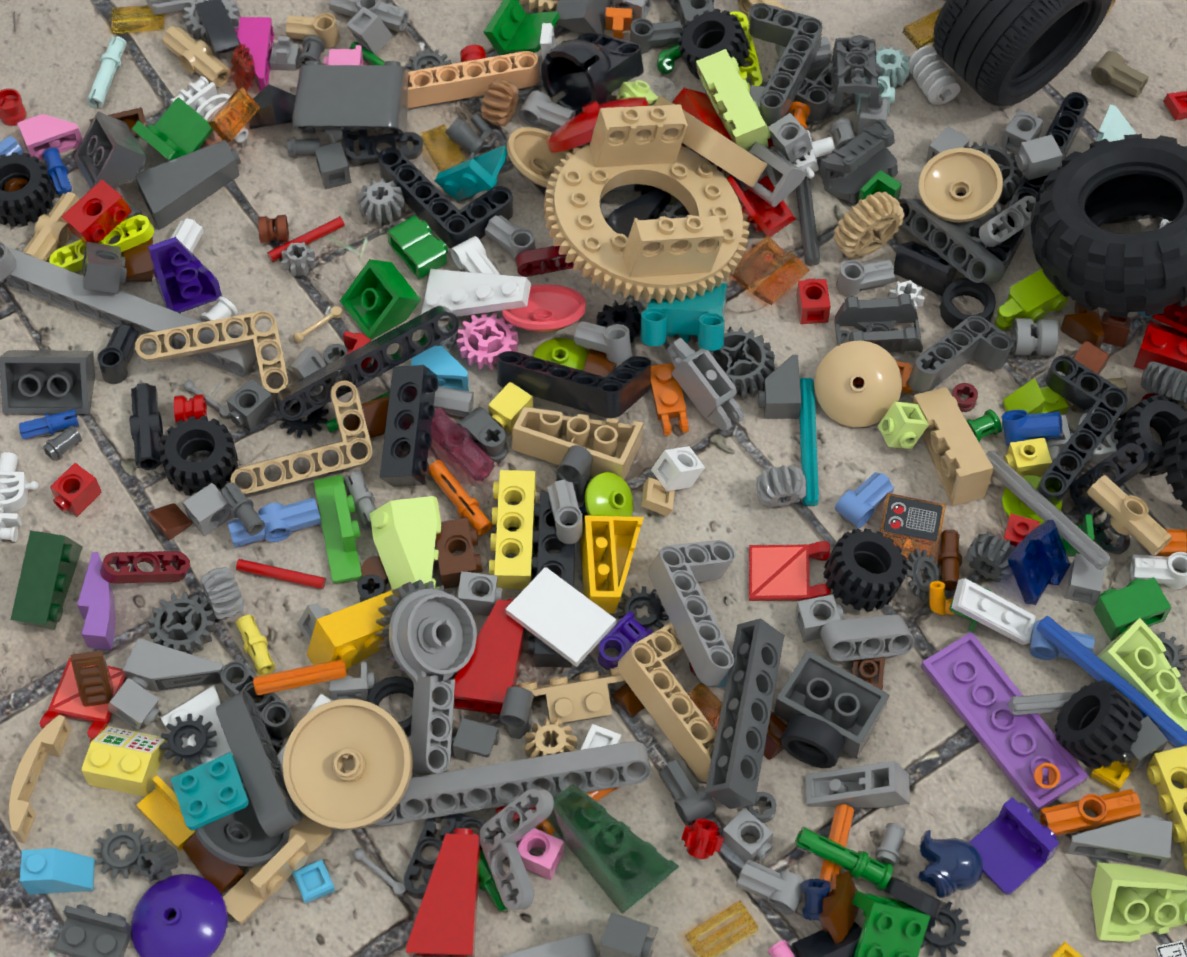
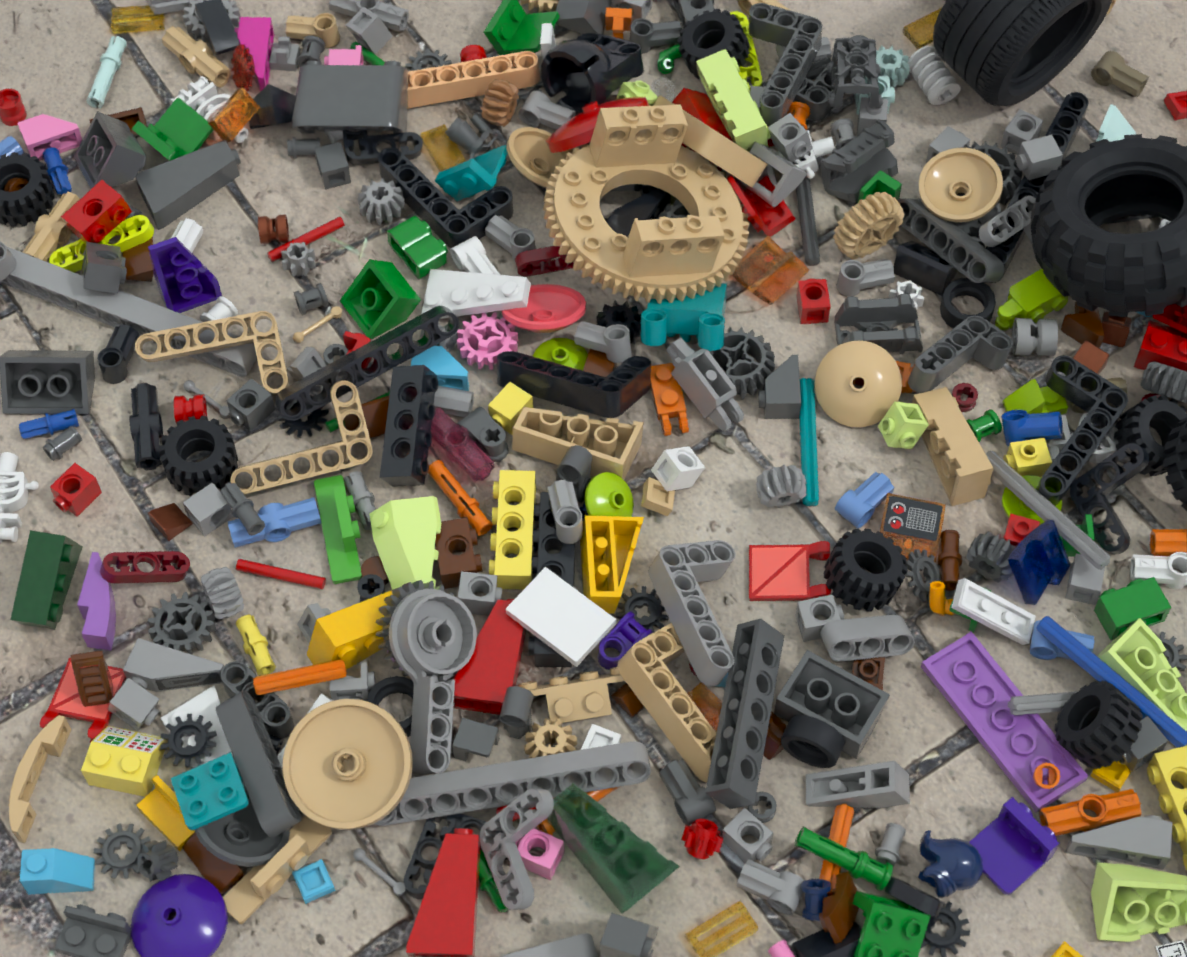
(311, 299): none -> dark grey bush
(1129, 515): tan piece -> none

